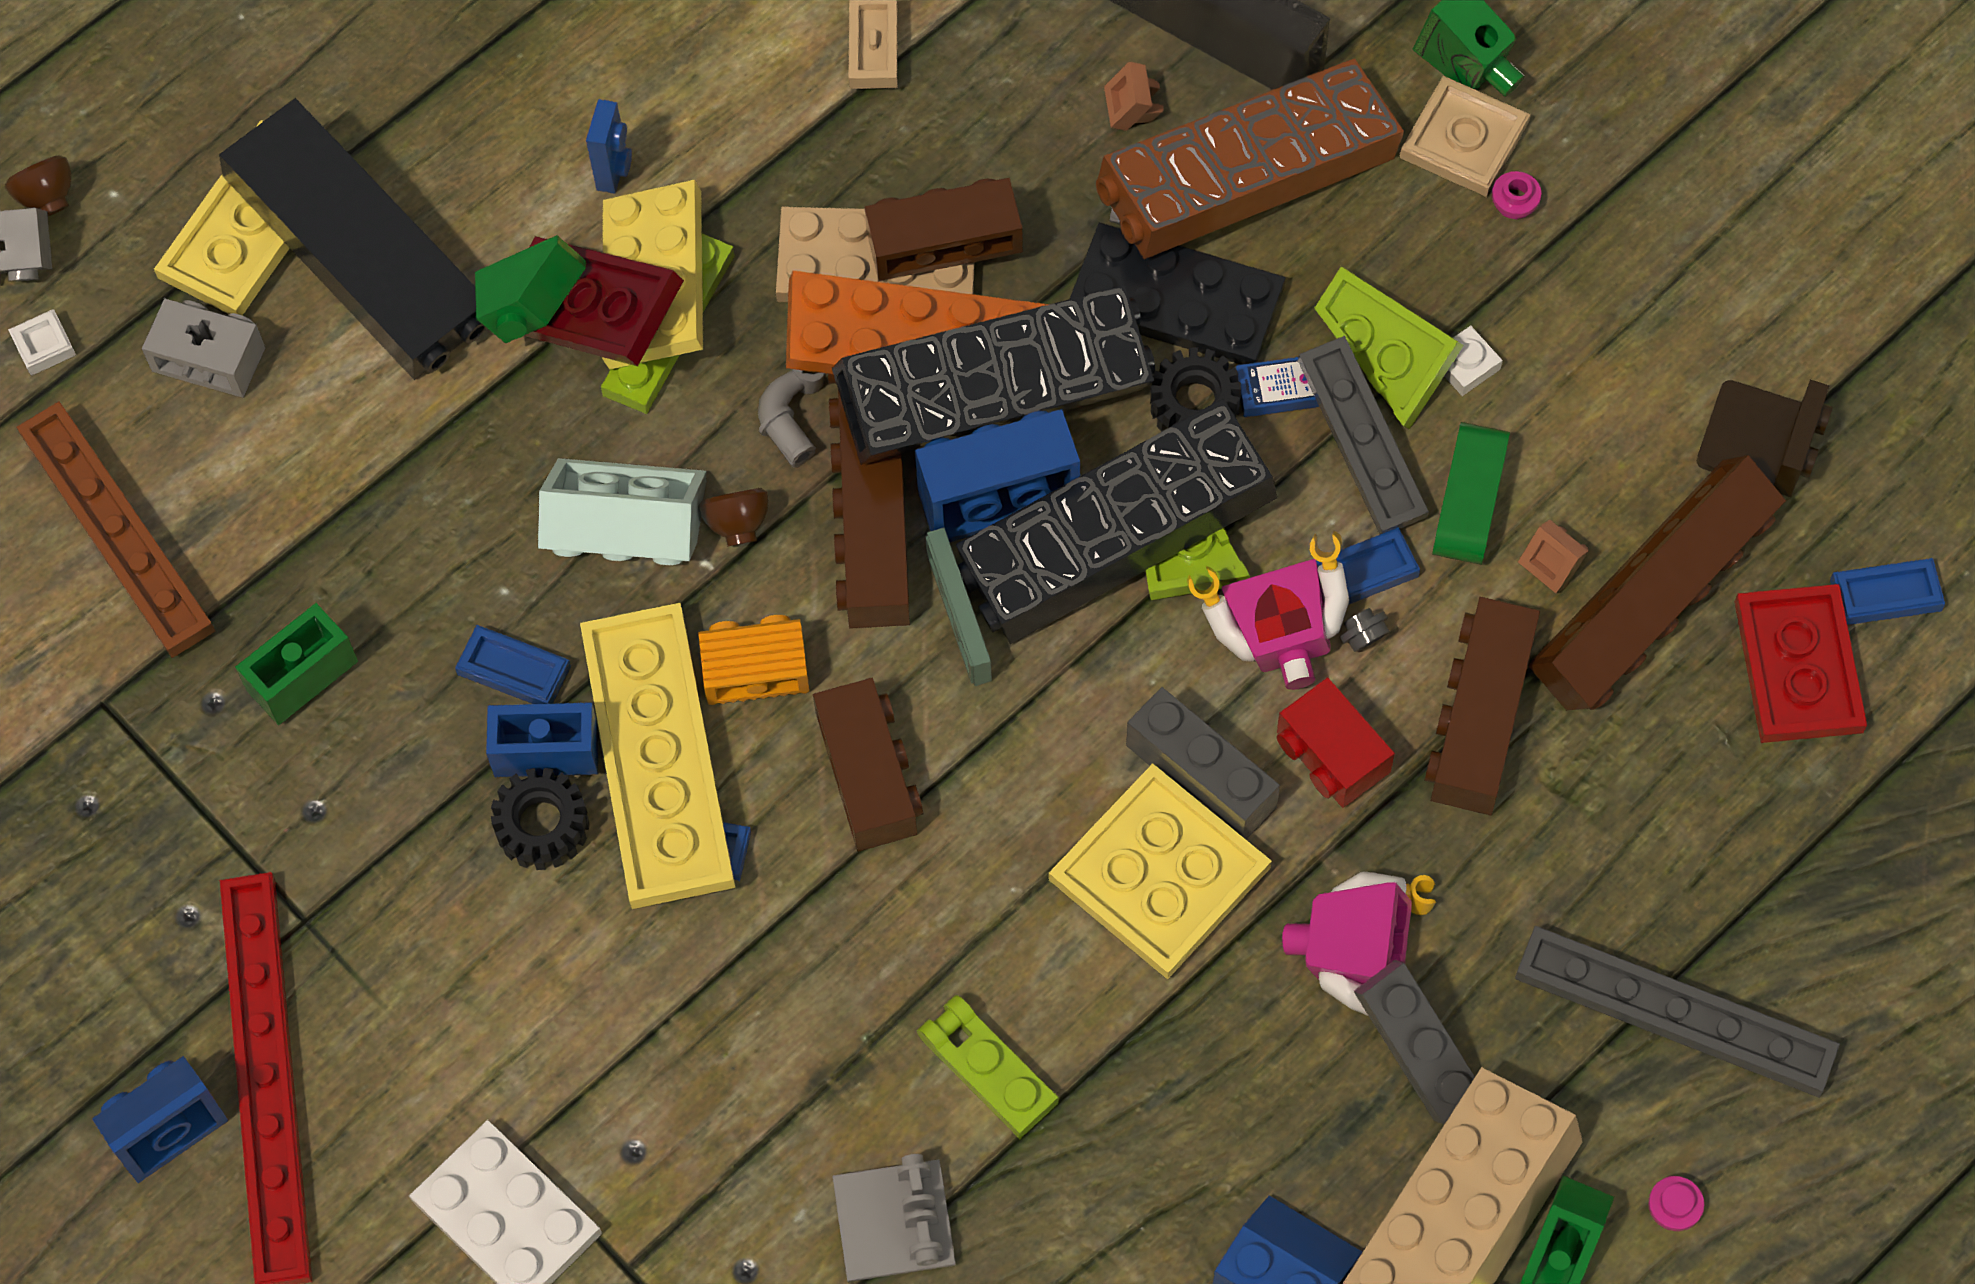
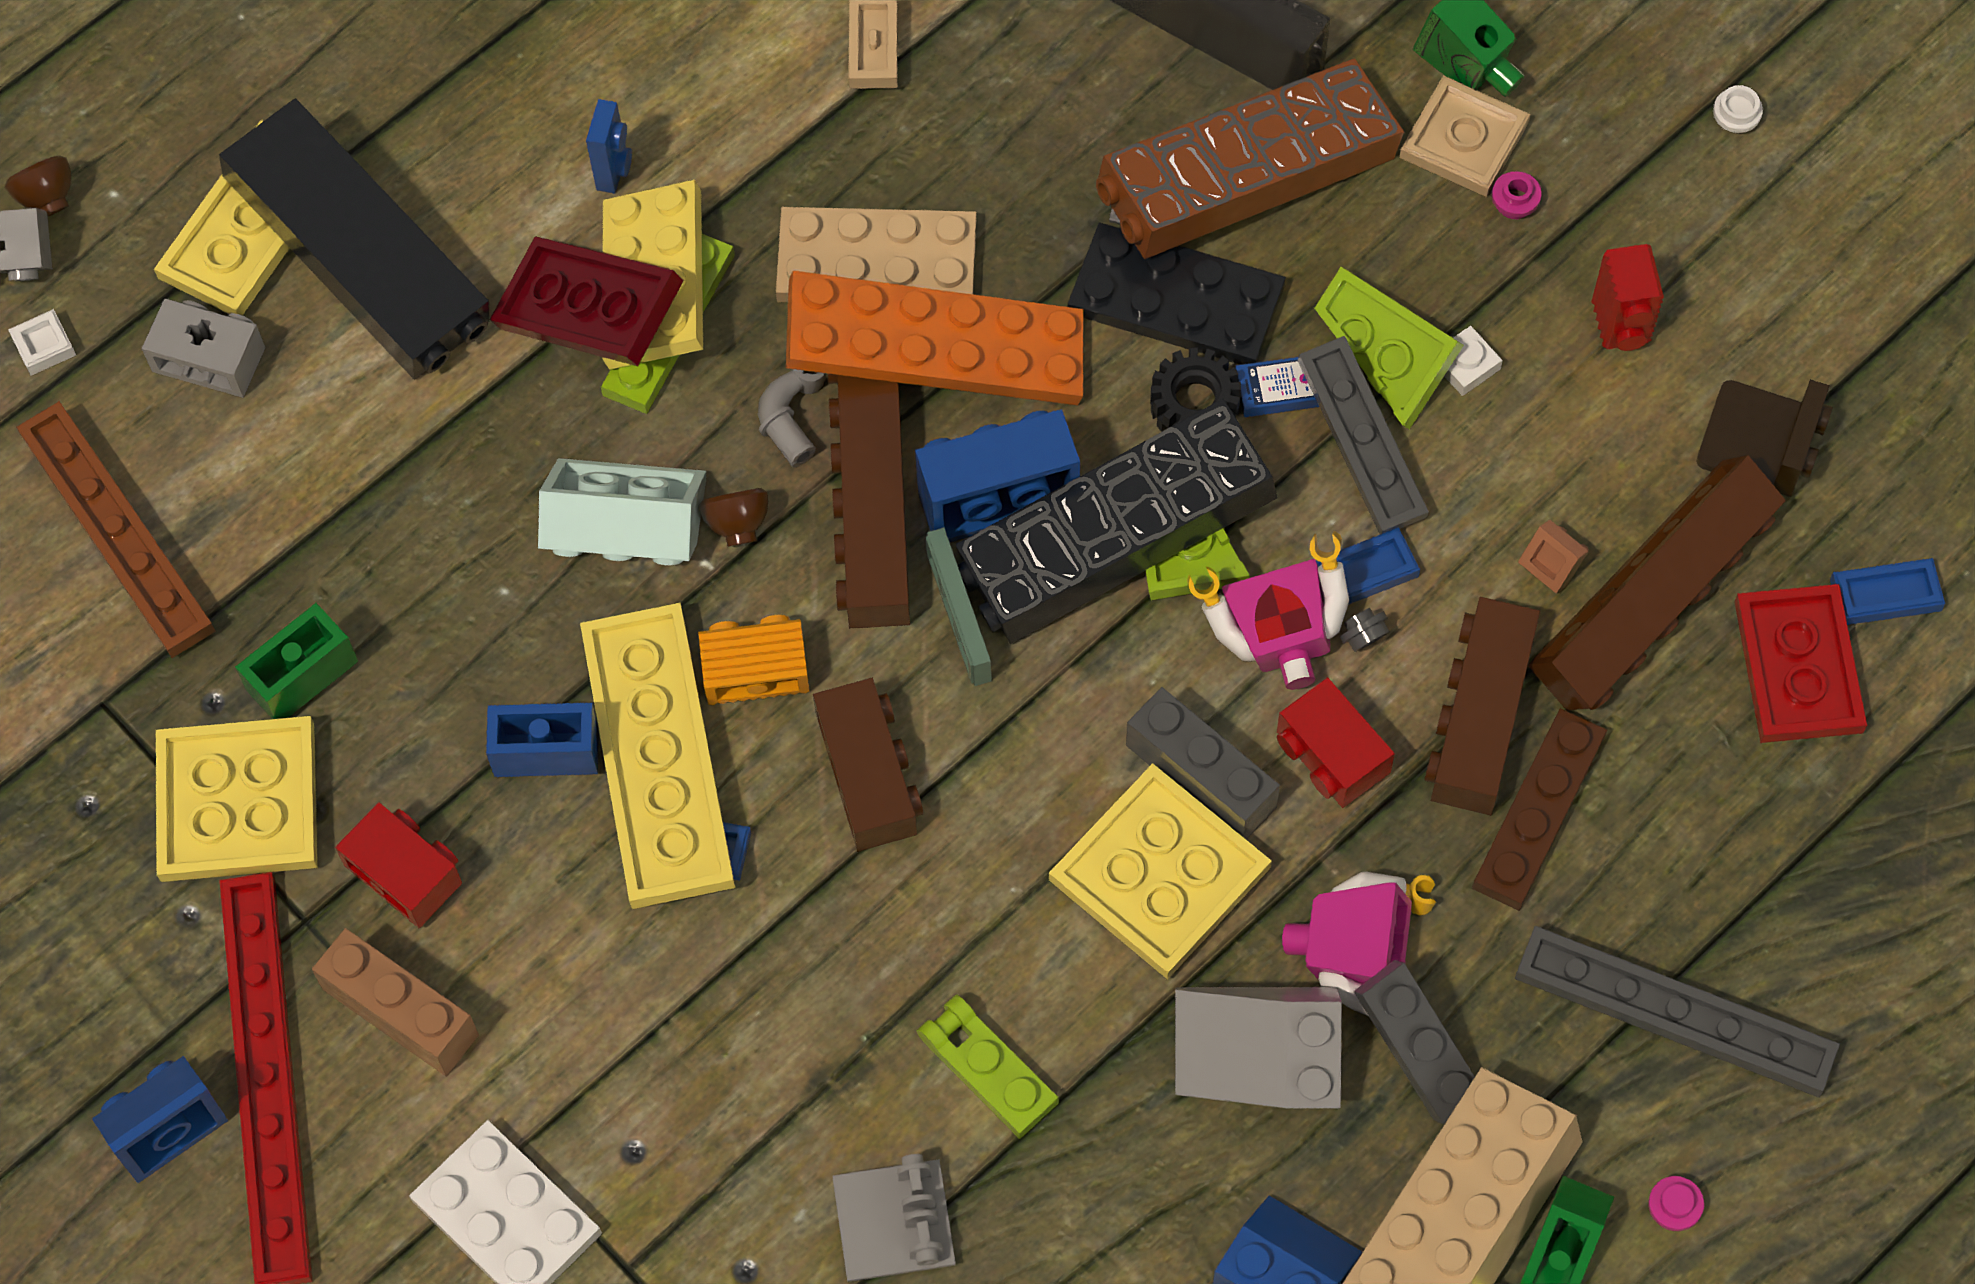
(235, 799): none -> light yellow plate
(395, 1002): none -> medium nougat brick
(400, 863): none -> red brick
(512, 667): blue tile -> none
(526, 288): green slope -> none
(534, 790): black tyre -> none
(943, 228): reddish brown brick -> none
(993, 373): black brick -> none
(1130, 97): nougat tile -> none
(1259, 1045): none -> light grey slope
(1471, 493): green beam -> none
(1539, 809): none -> reddish brown plate
(1627, 297): none -> red brick
(1738, 109): none -> white plate

